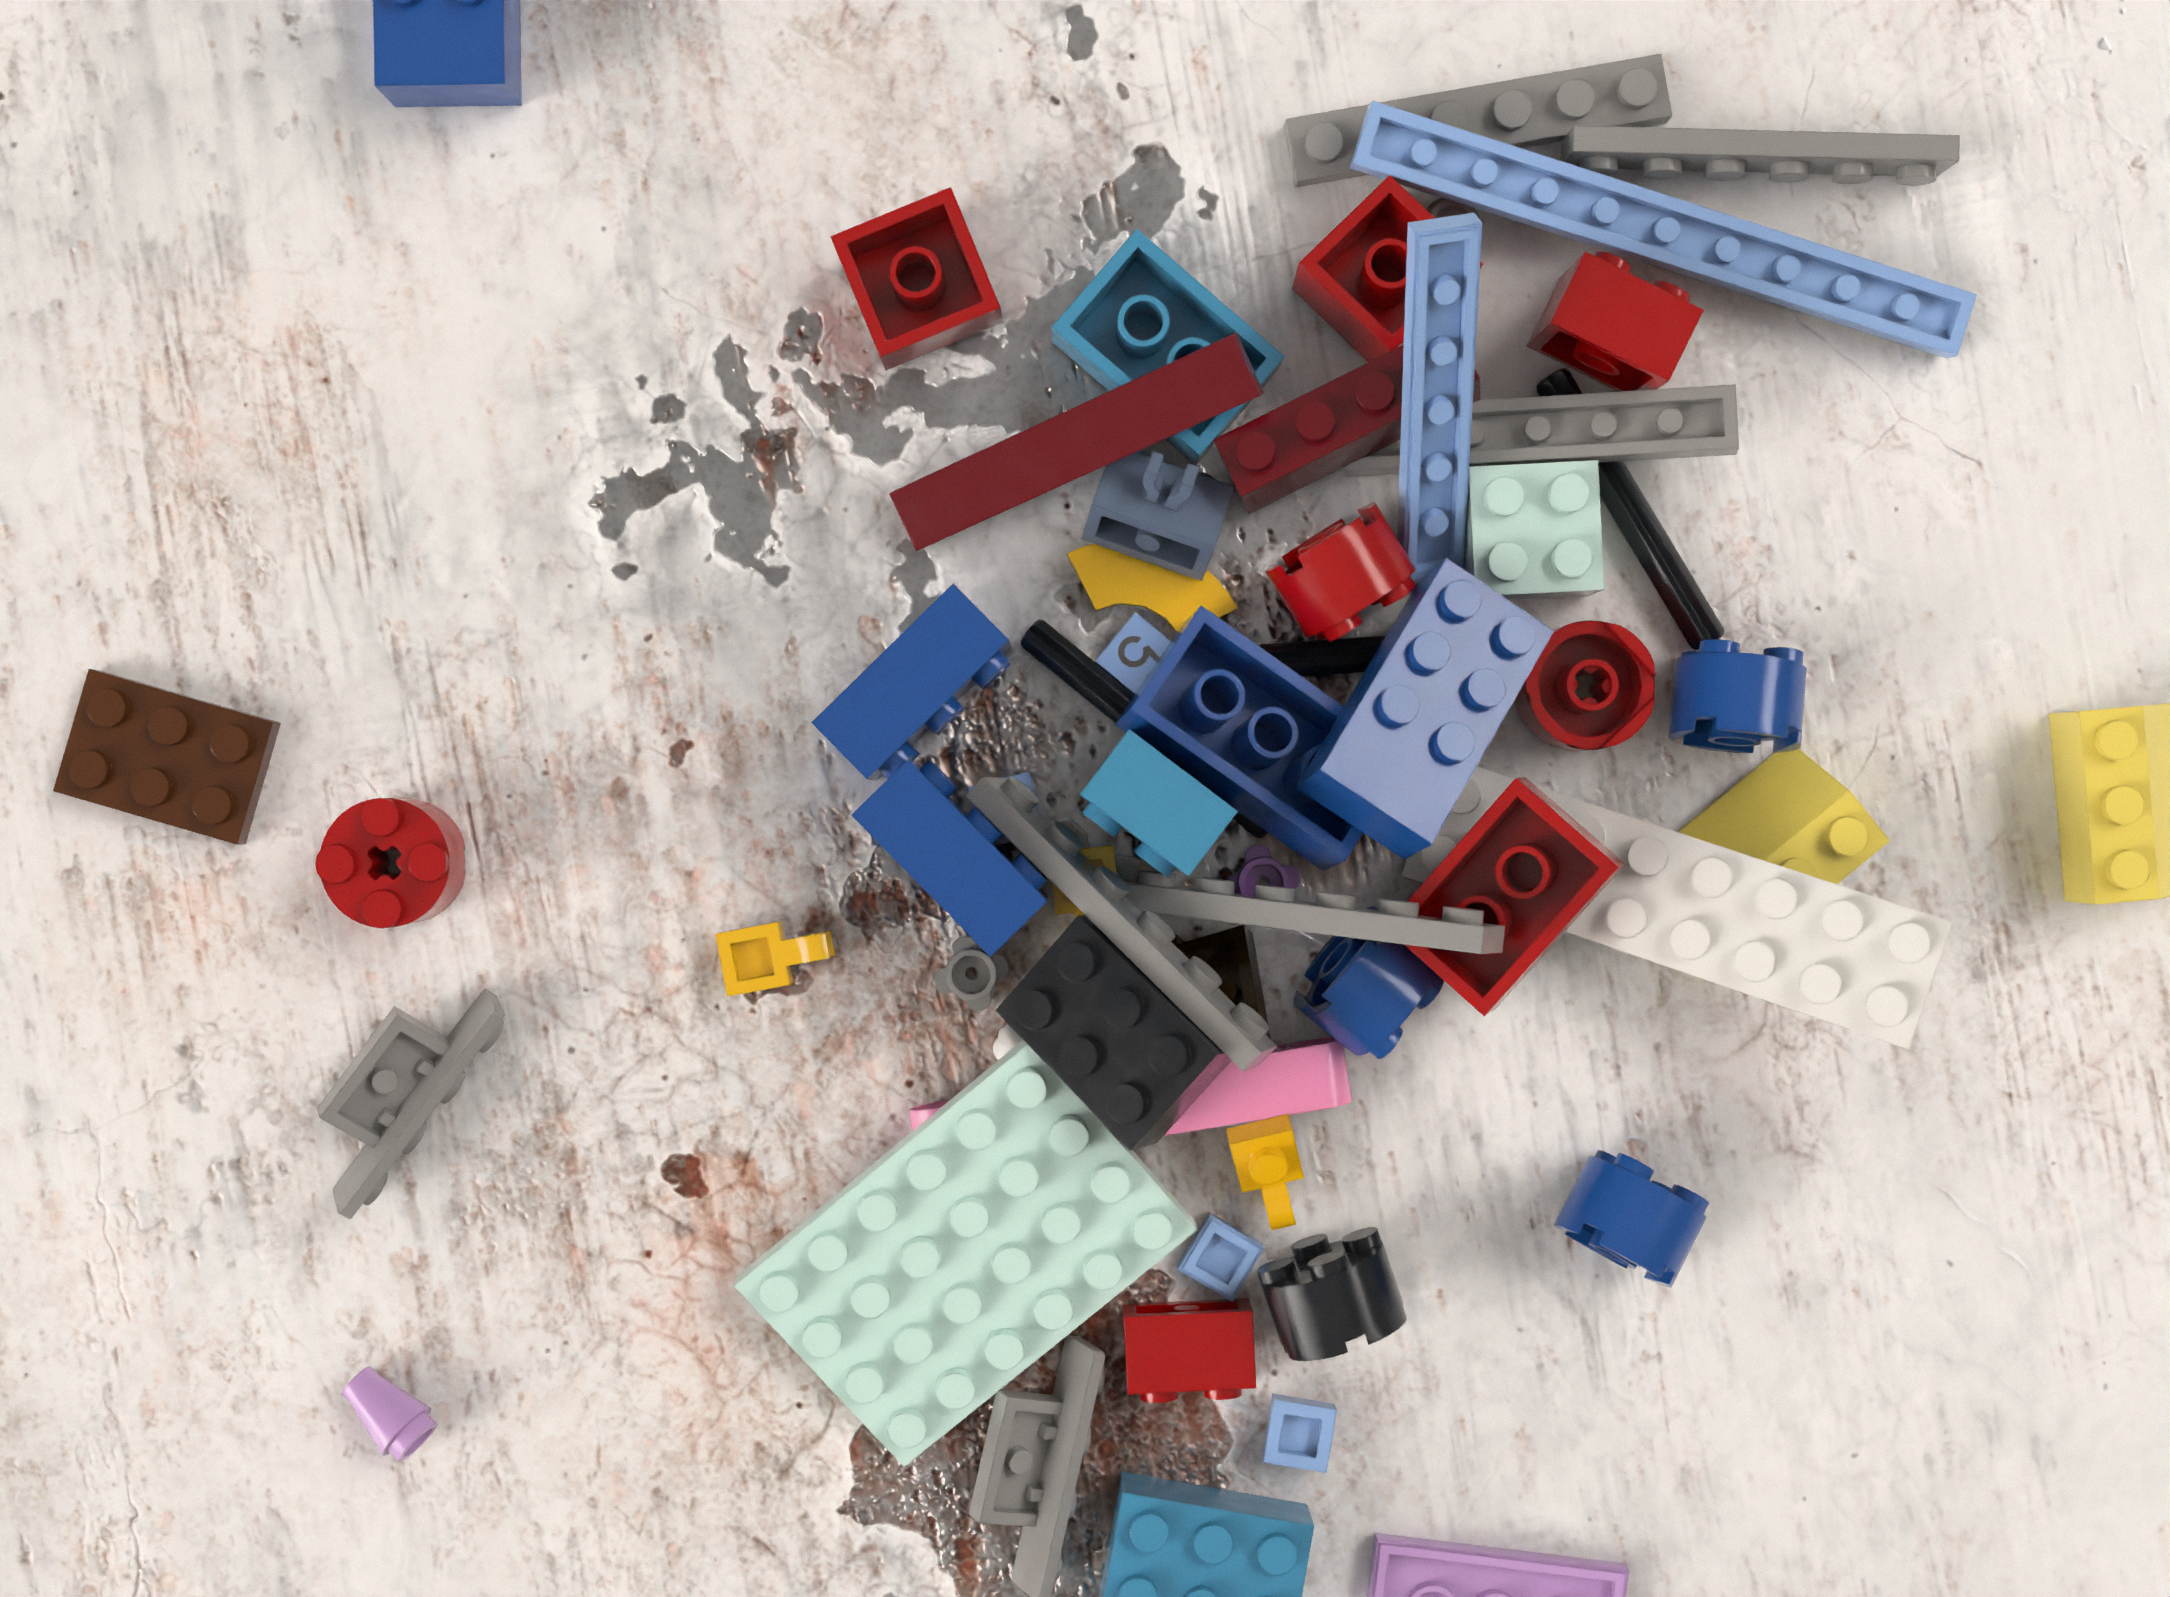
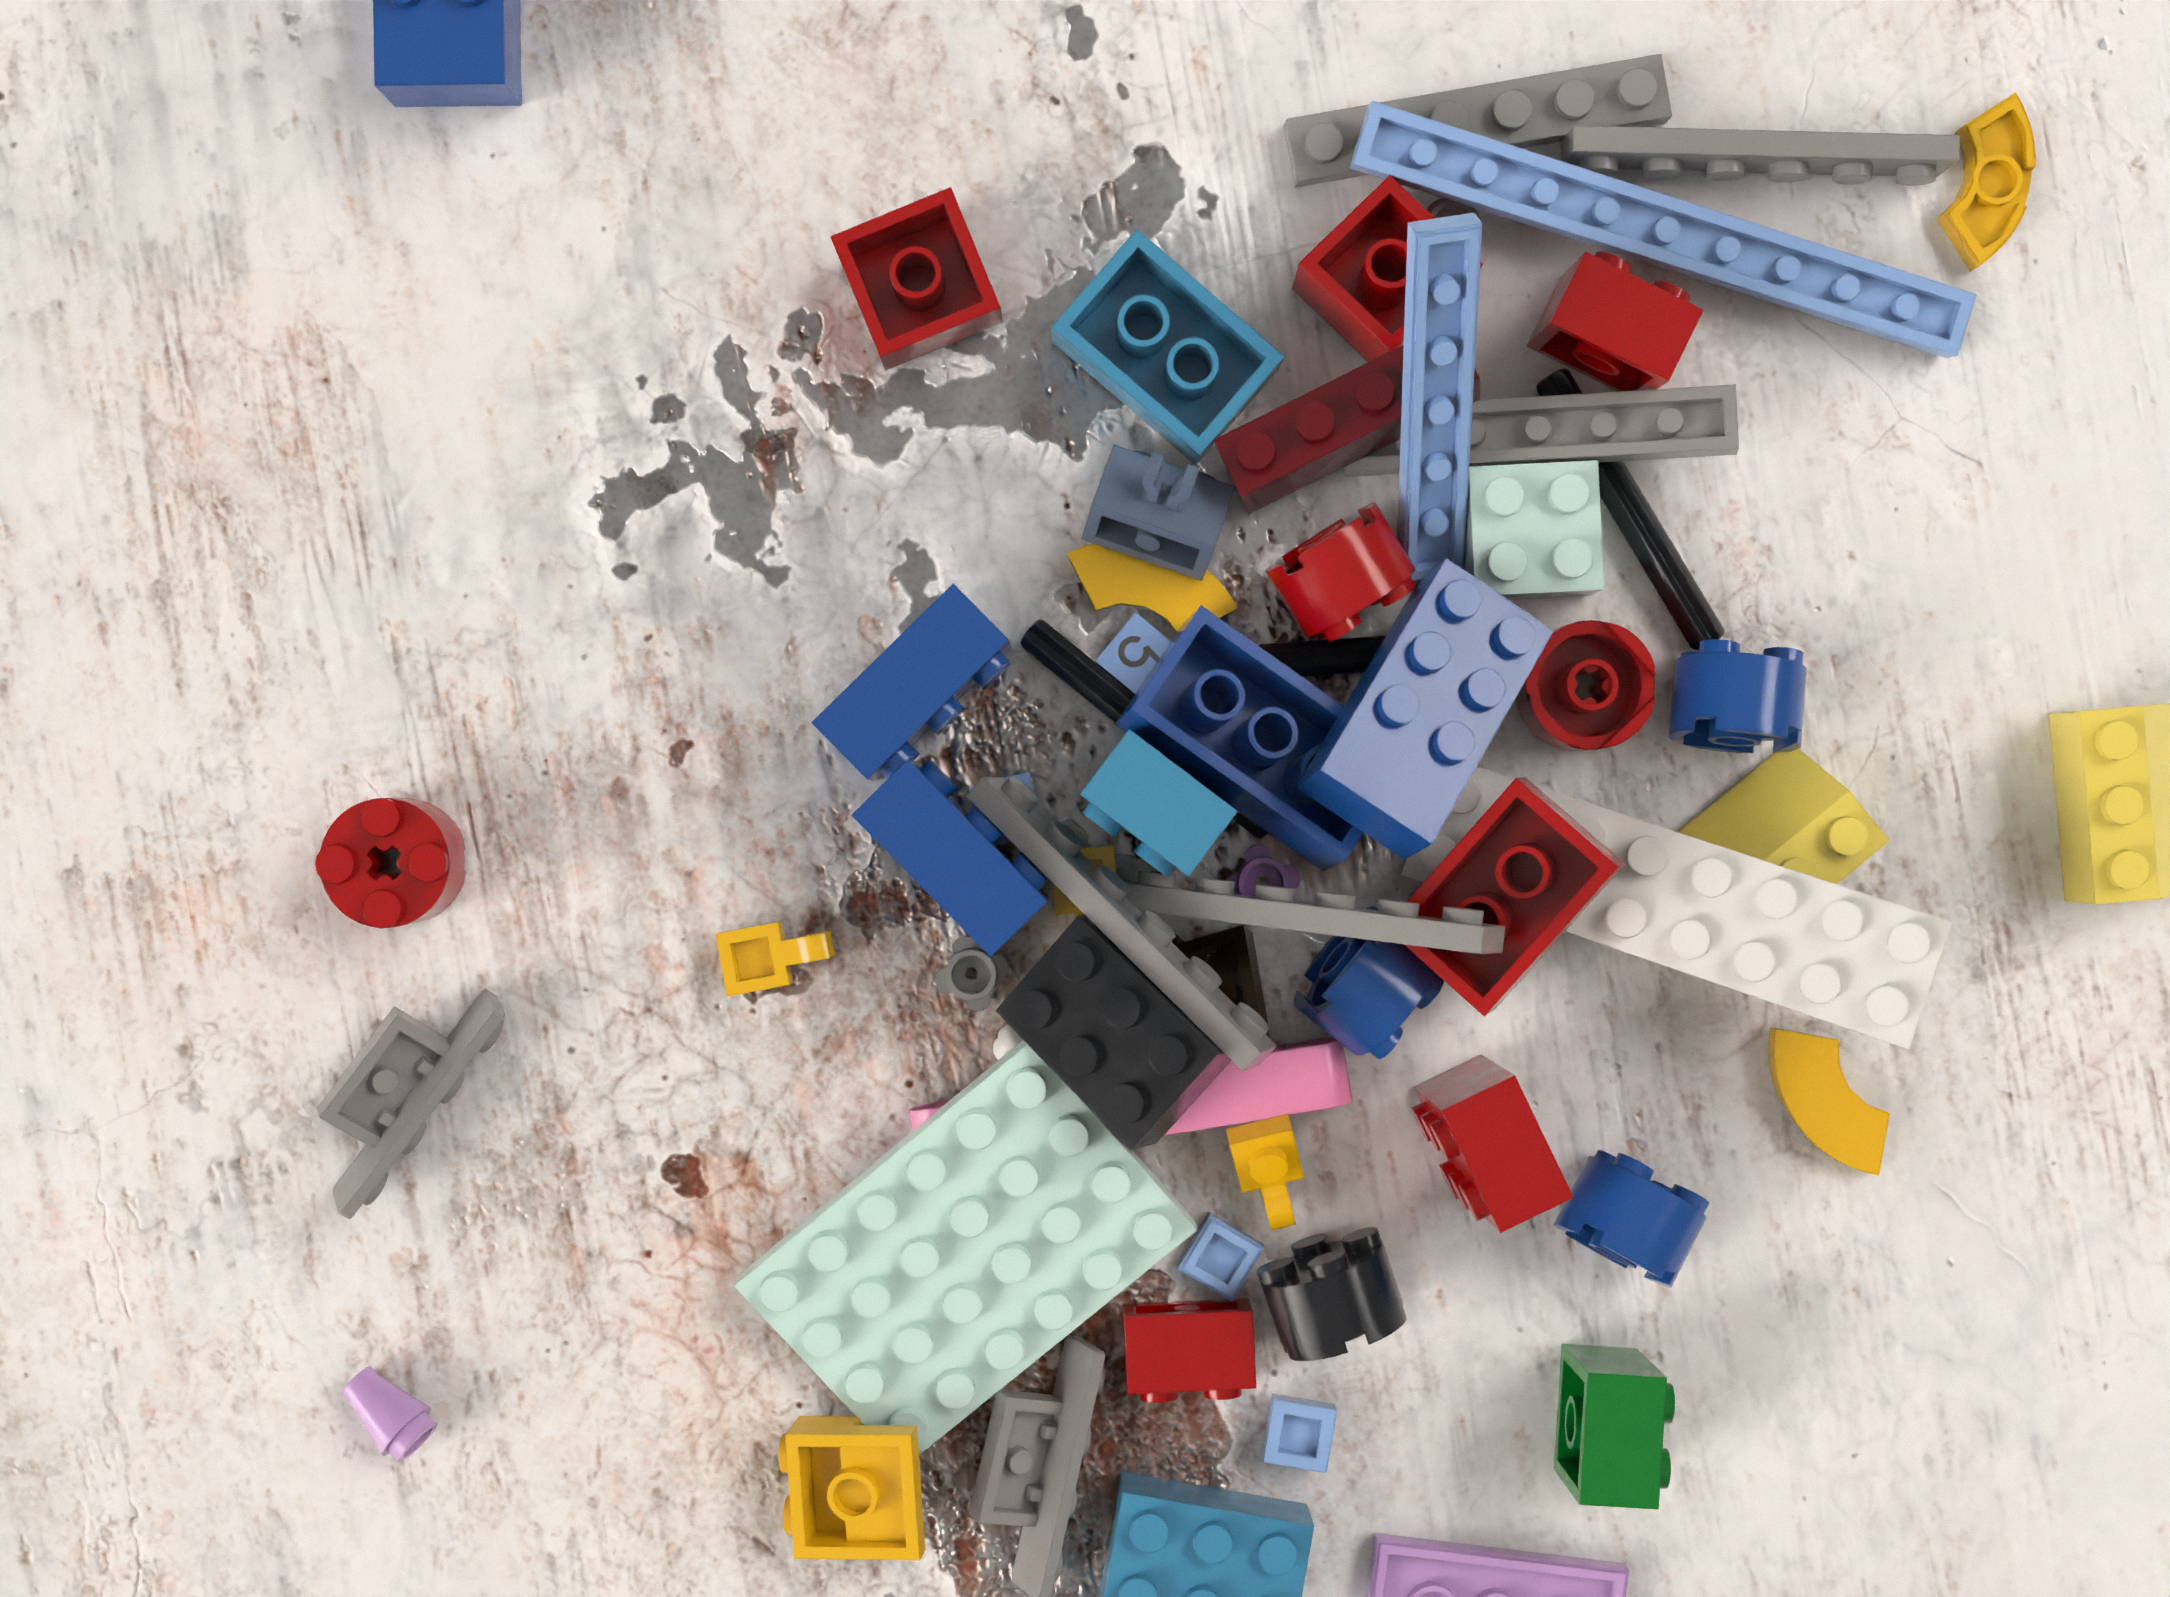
(167, 757): reddish brown plate -> none
(852, 1489): none -> yellow plate
(1077, 441): dark red tile -> none
(1490, 1142): none -> red brick
(1612, 1427): none -> green brick
(1821, 1102): none -> yellow tile
(1995, 181): none -> yellow tile

